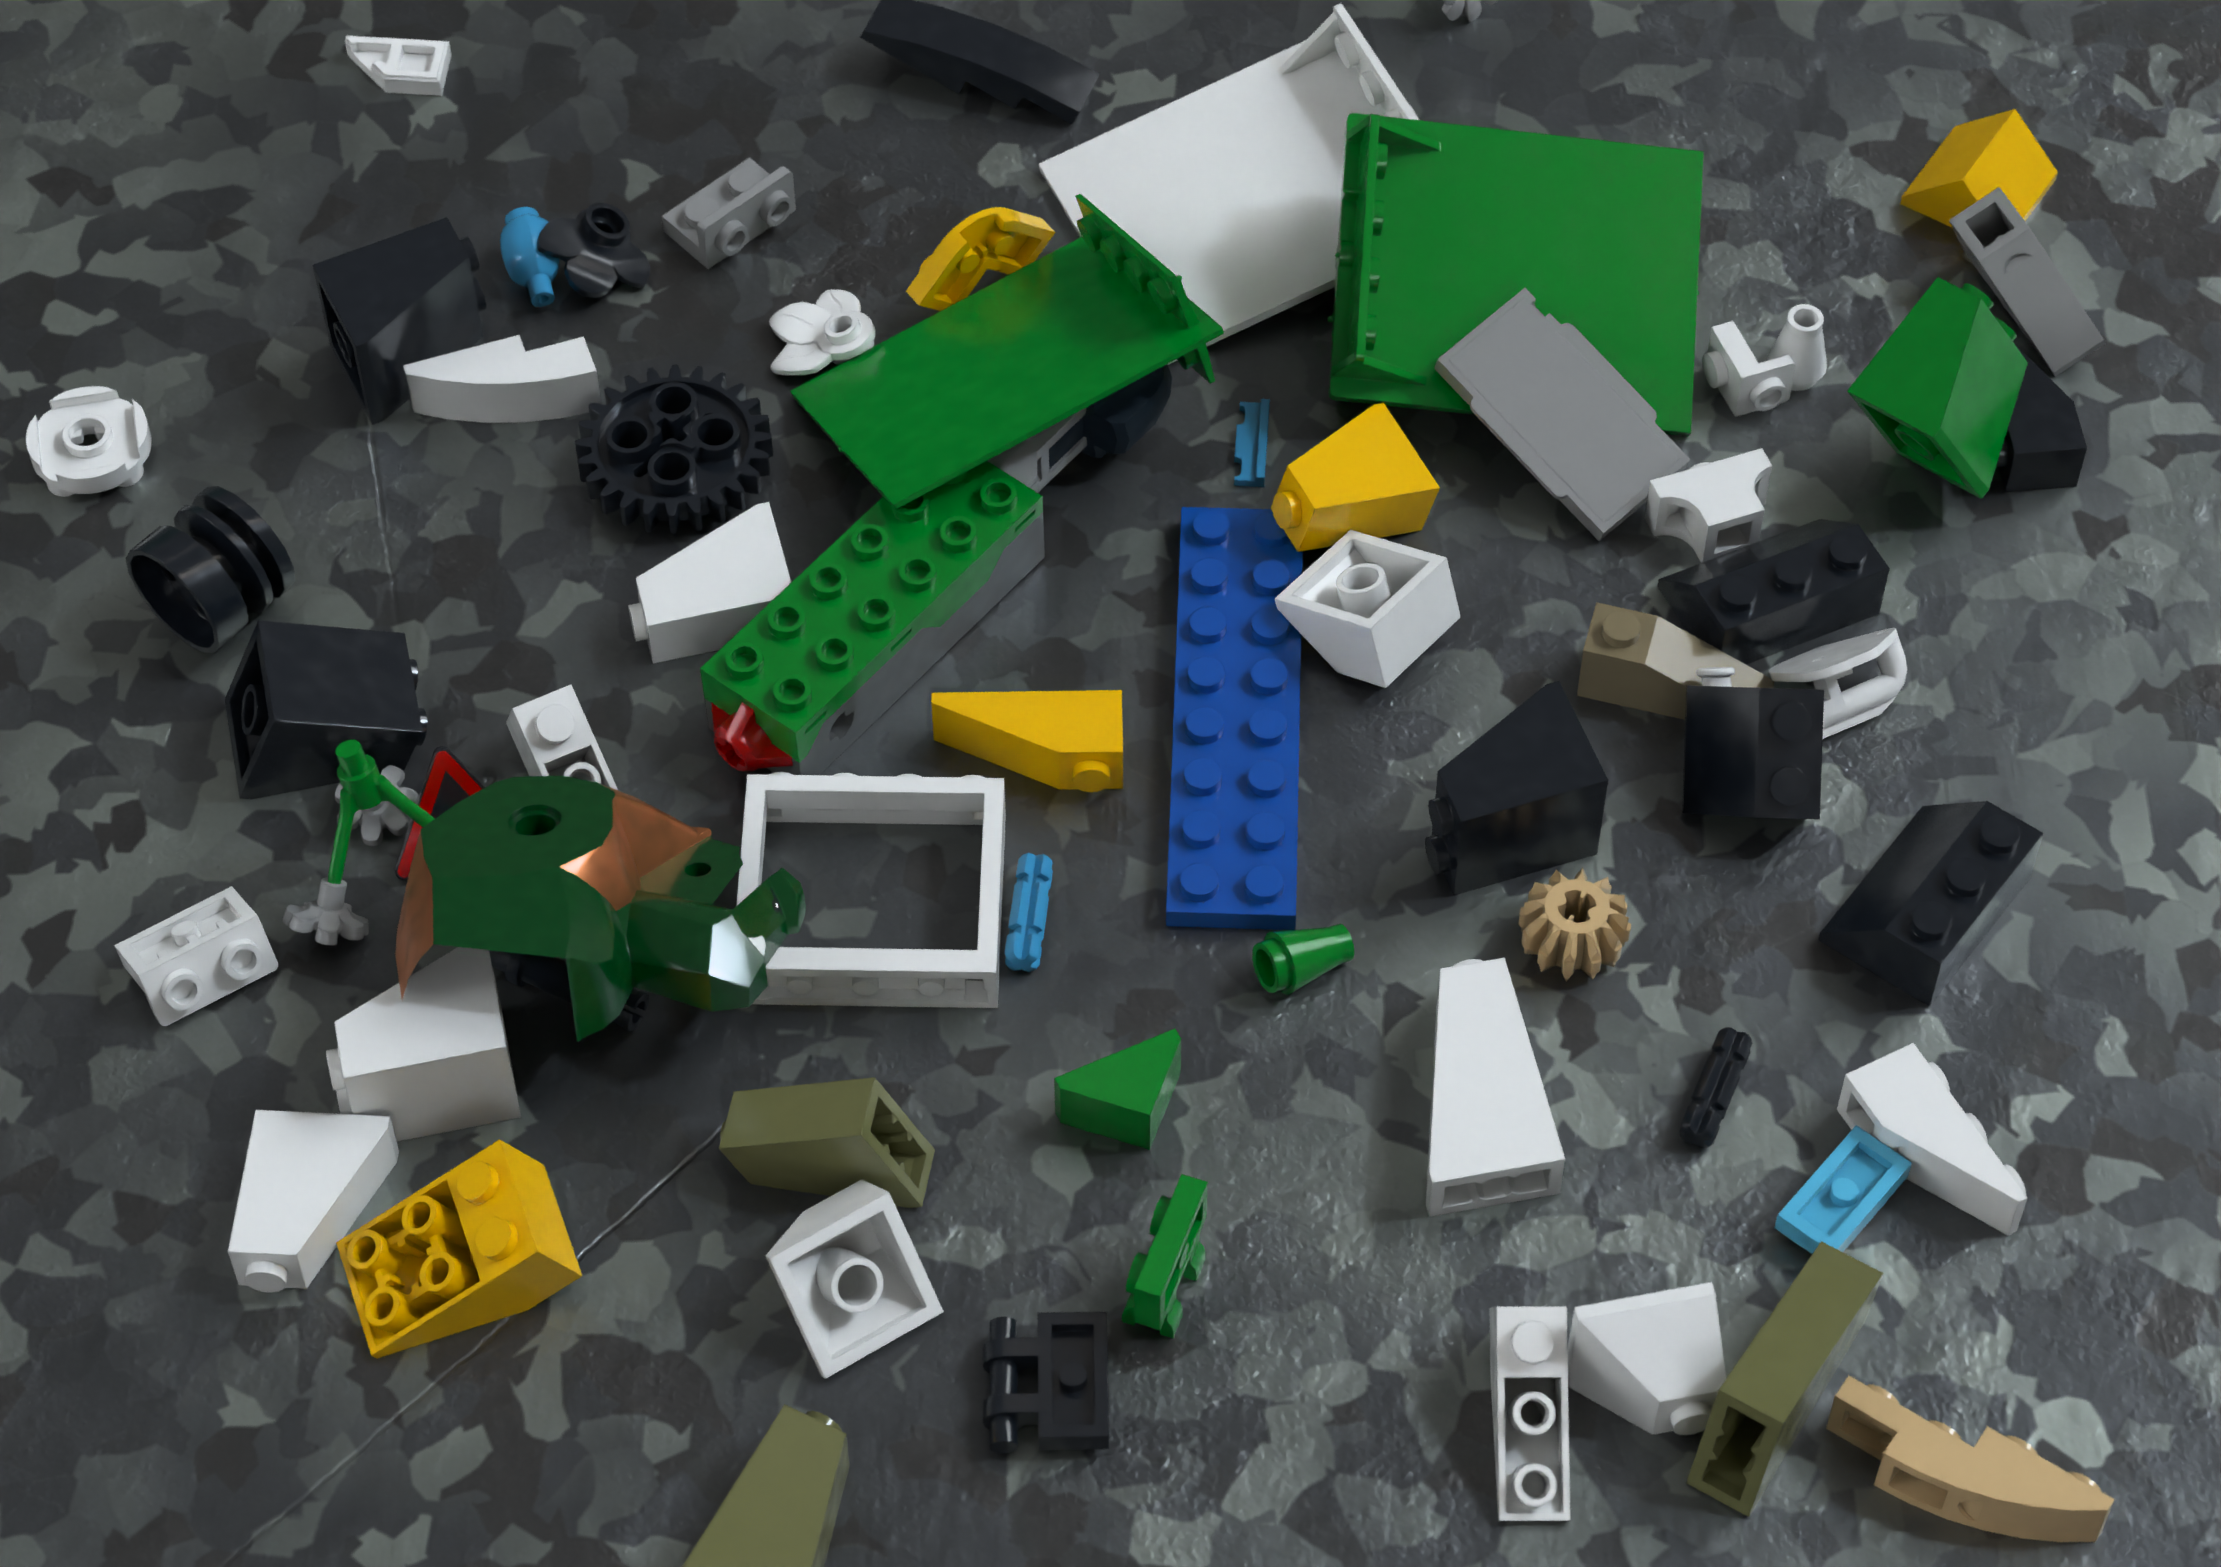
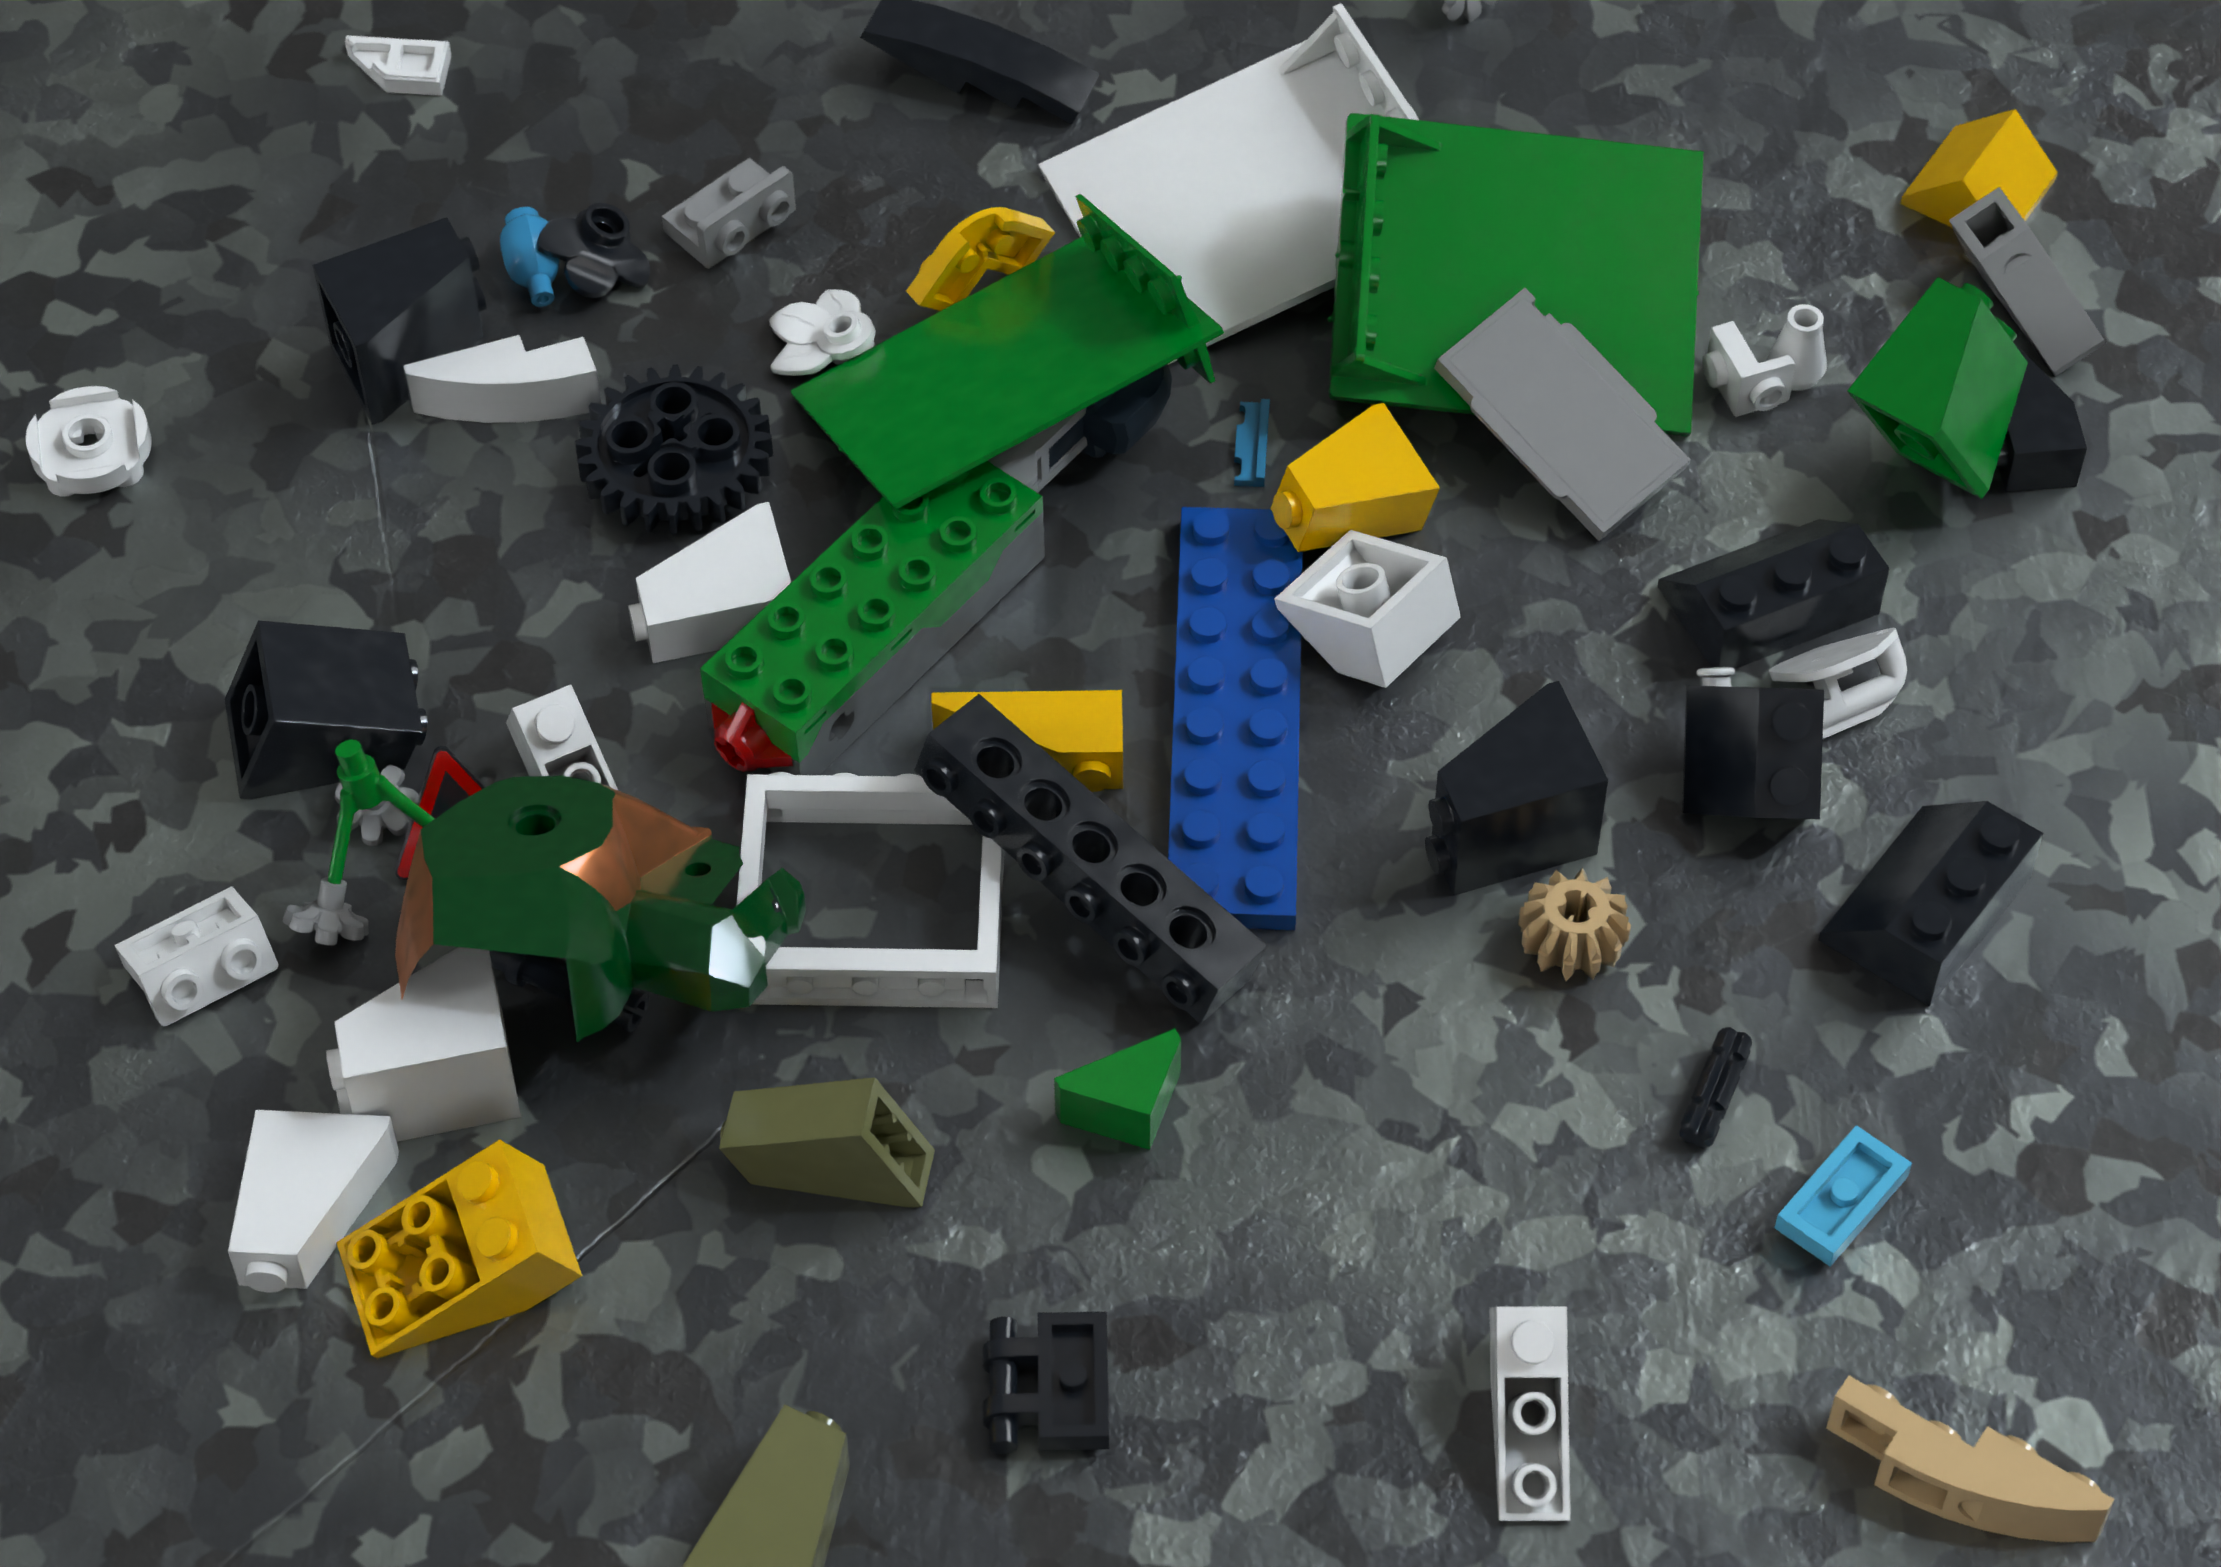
(211, 569): black wheel -> none
(852, 1276): white slope -> none
(1028, 912): dark azure axle -> none
(1089, 858): none -> black brick
(1172, 1254): green plate -> none
(1298, 957): green cone -> none
(1488, 1103): white slope -> none
(1649, 661): dark tan slope -> none
(1650, 1357): white slope -> none
(1712, 504): white brick -> none
(1782, 1378): olive slope -> none
(1914, 1114): white slope -> none

